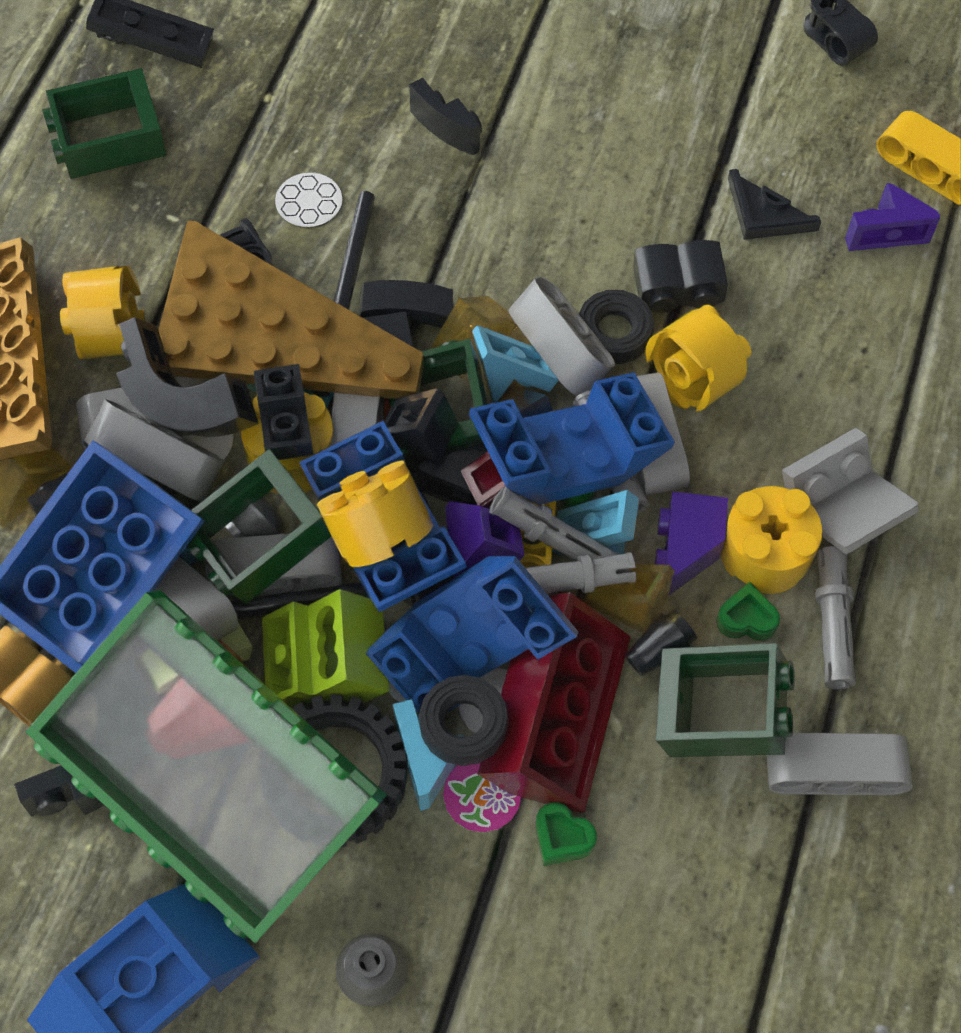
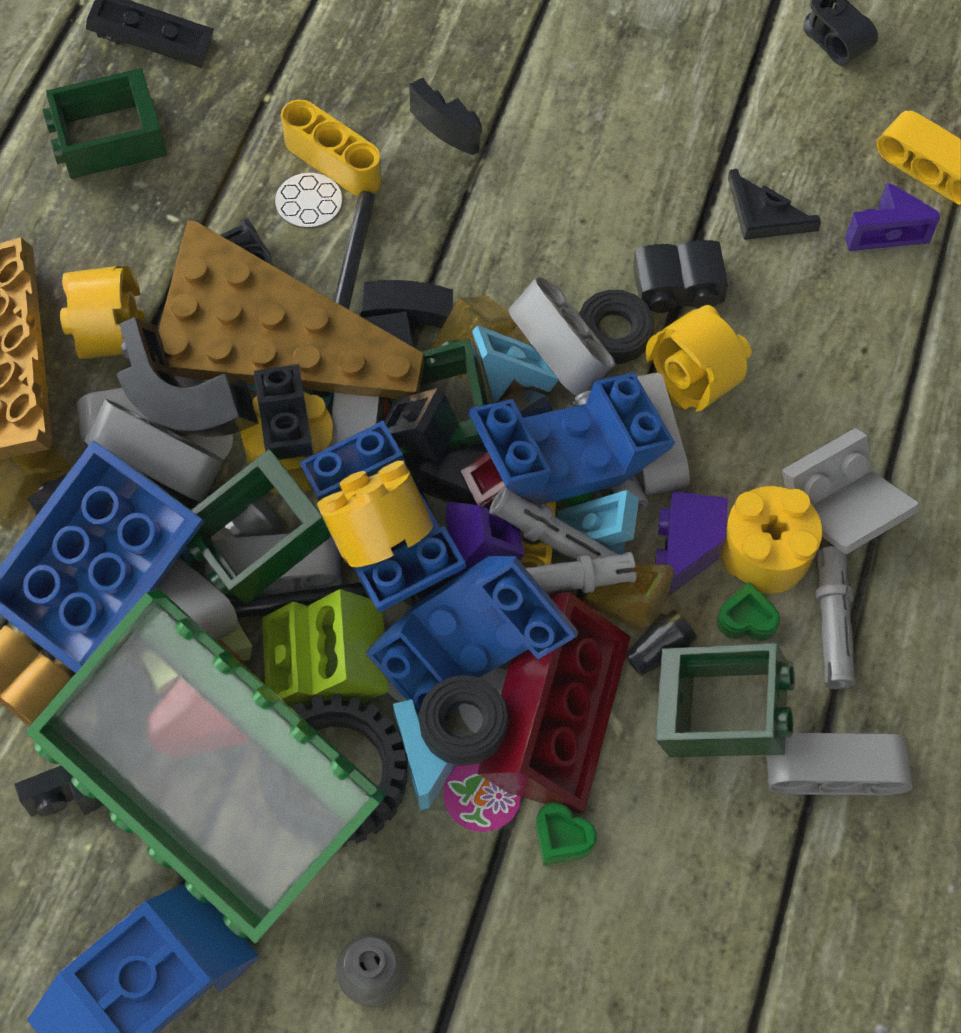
(331, 147): none -> yellow beam

